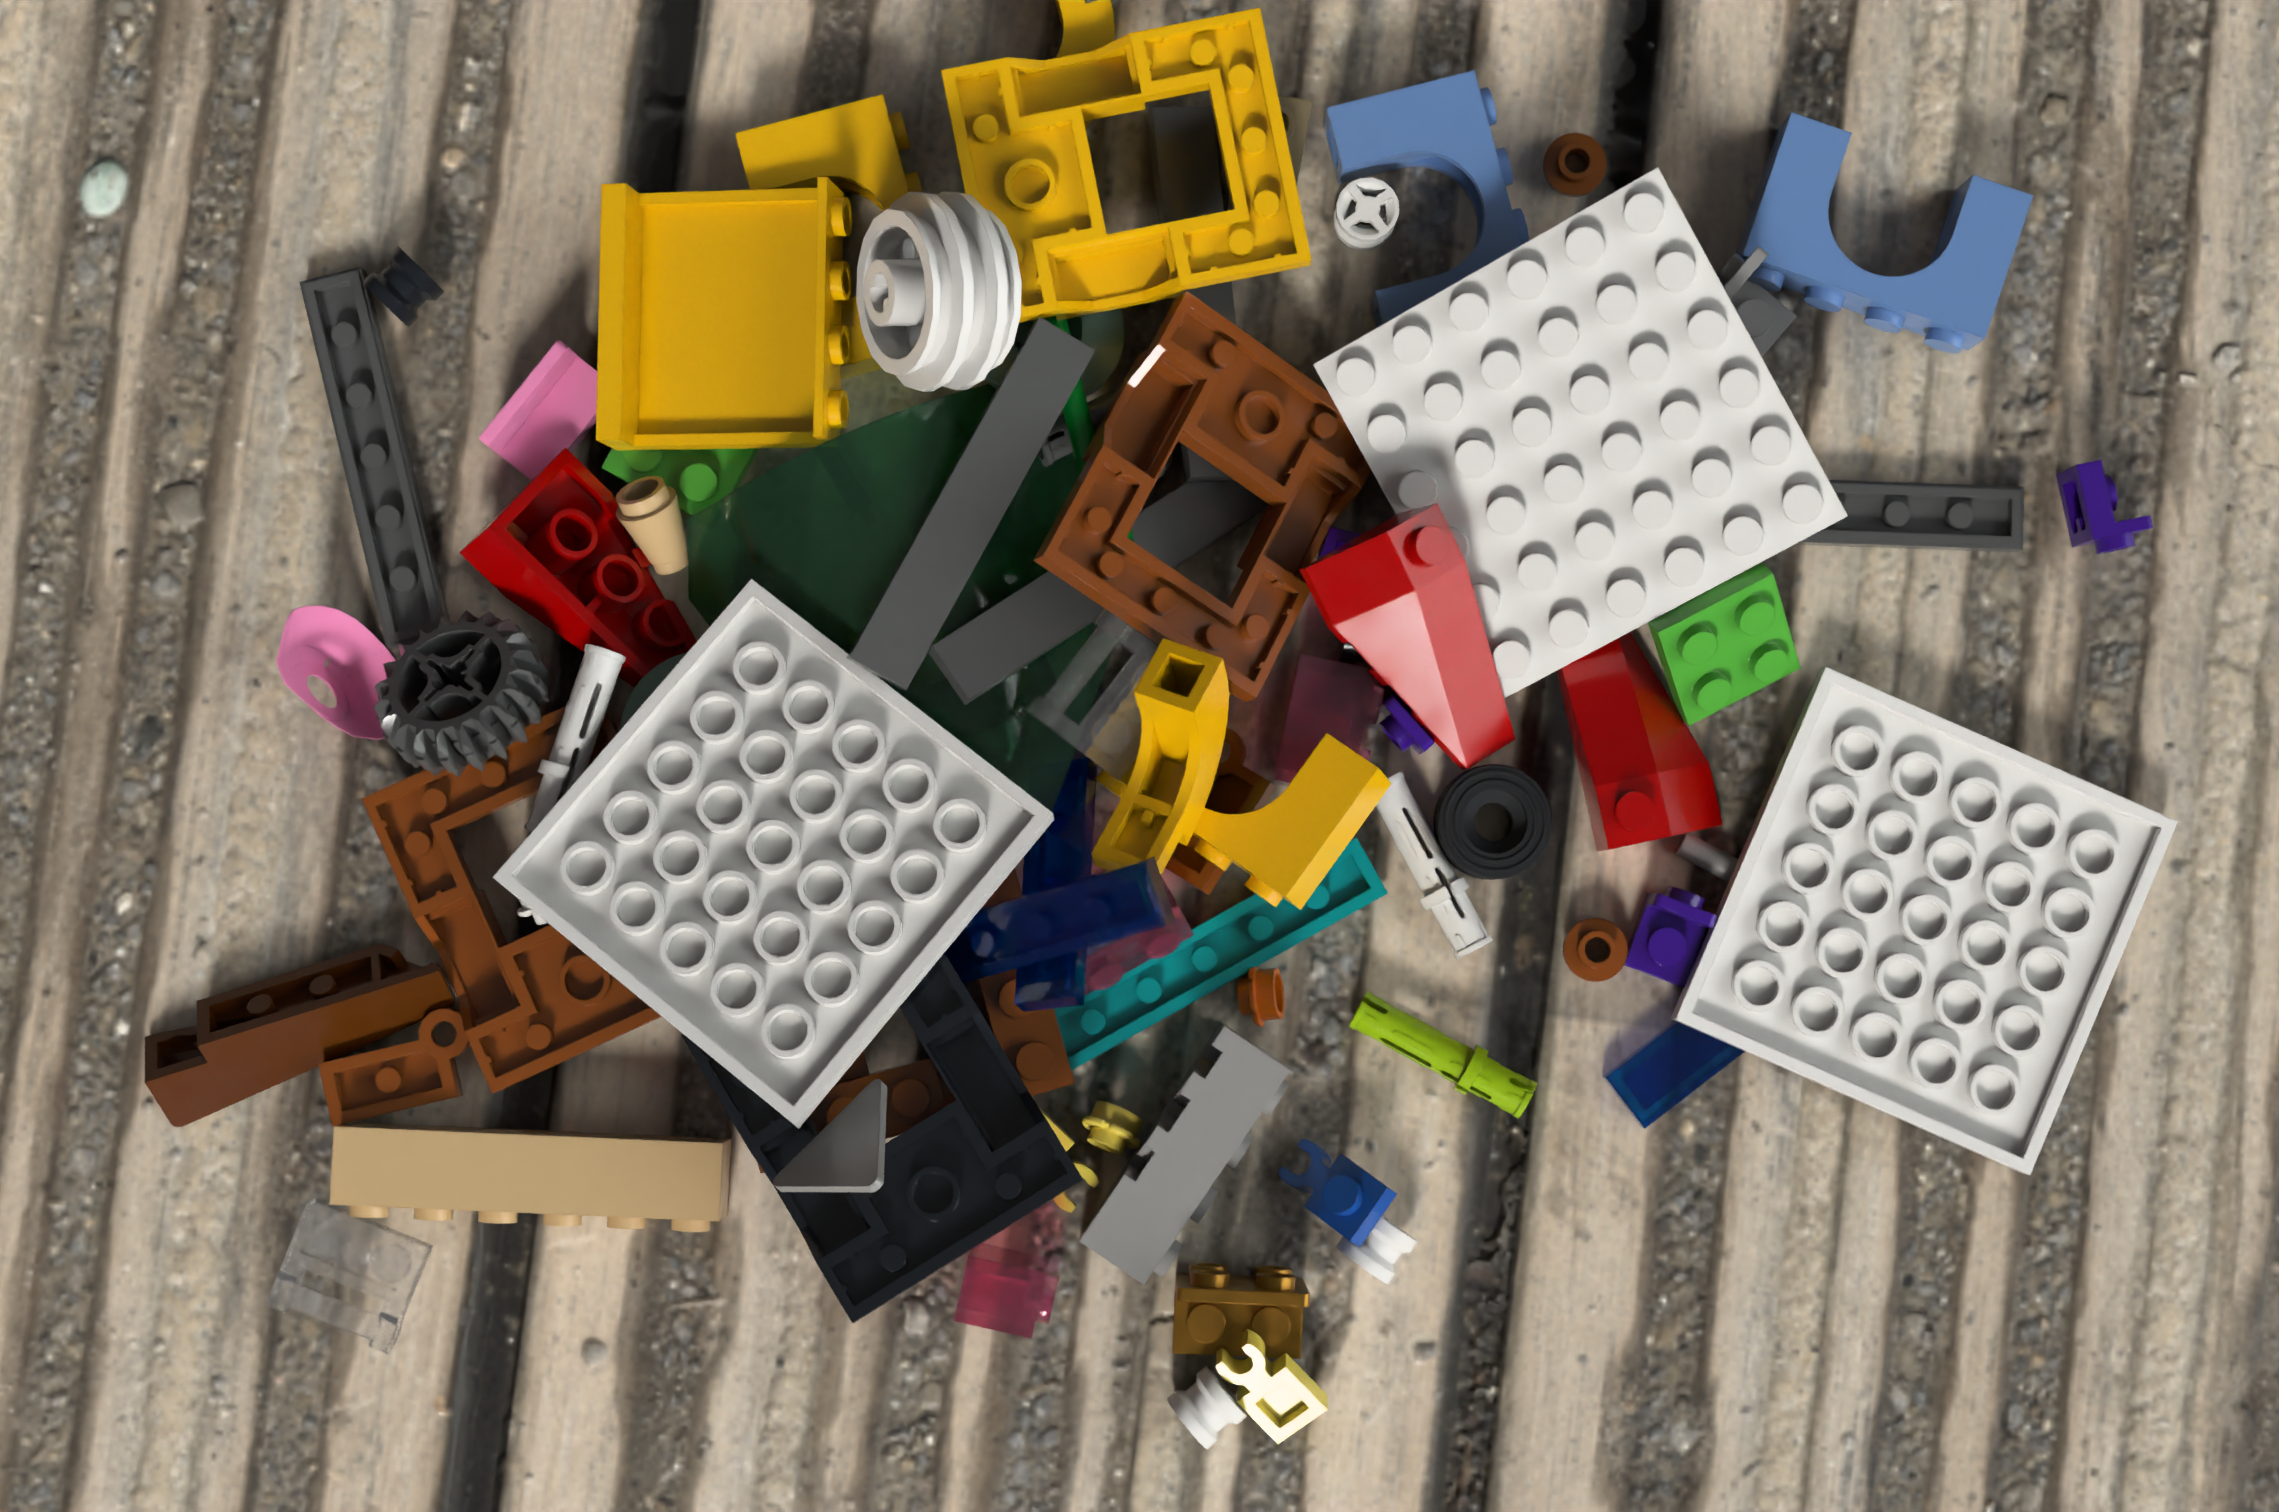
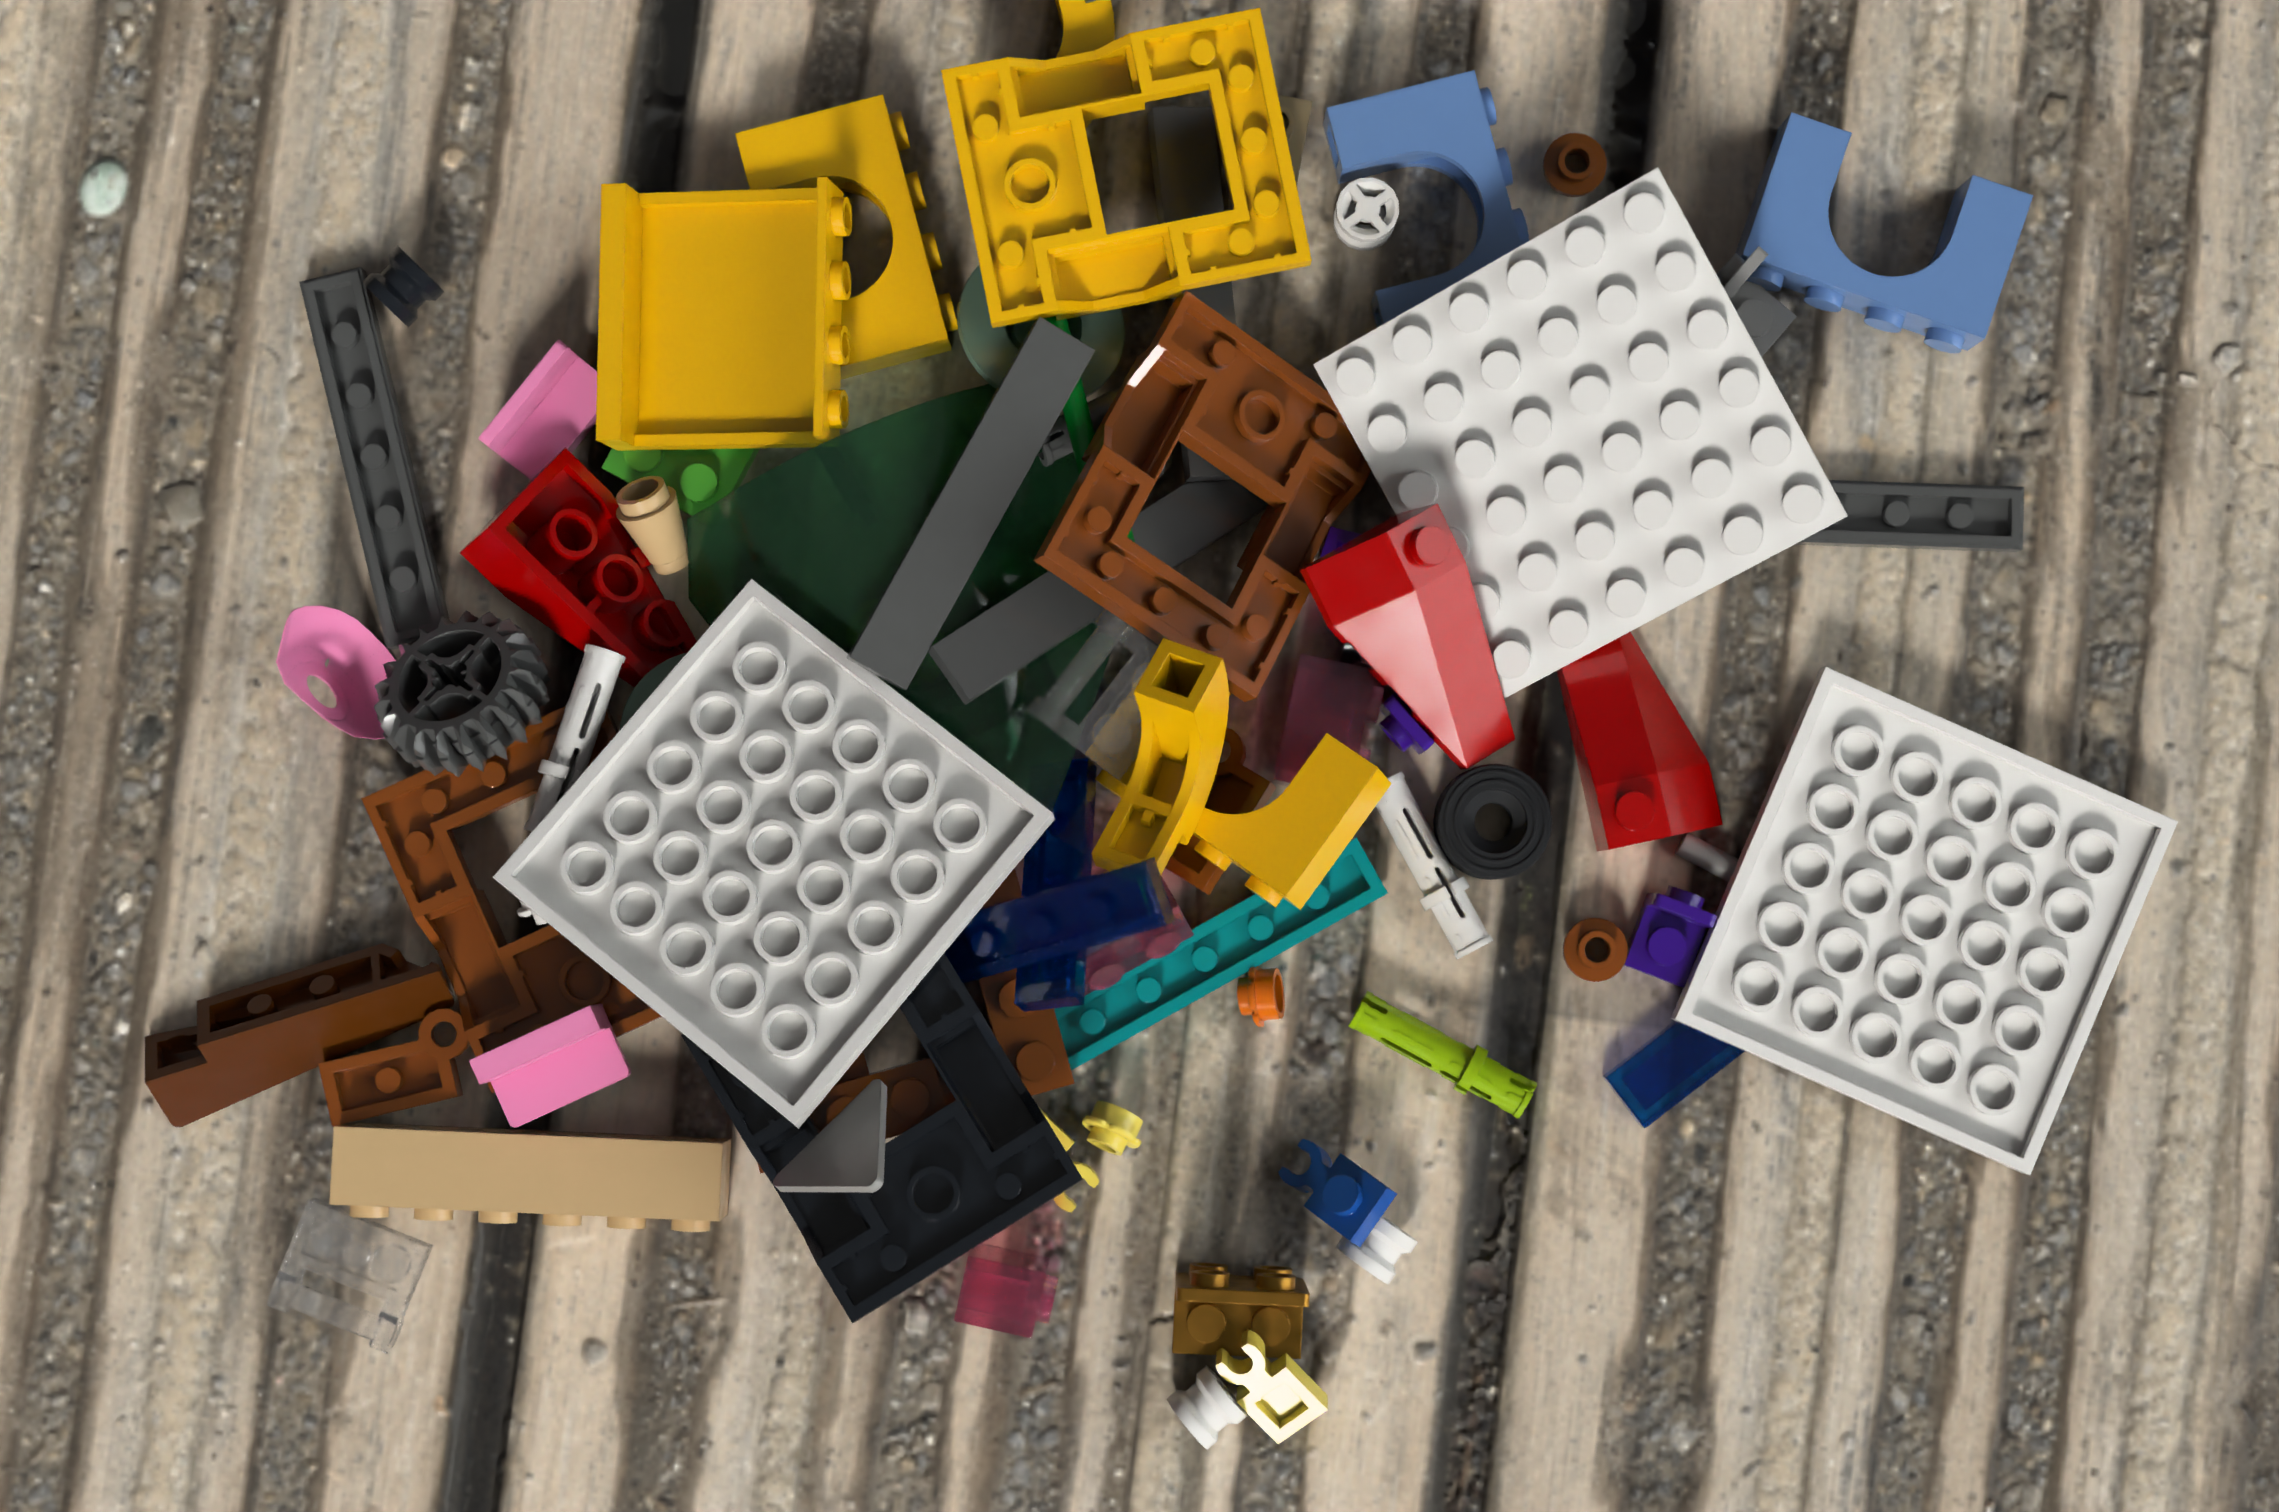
(553, 1065): none -> bright pink panel
(938, 290): white wheel -> none
(1184, 1154): light grey wedge -> none
(1725, 644): bright green plate -> none
(2089, 505): dark purple bracket -> none

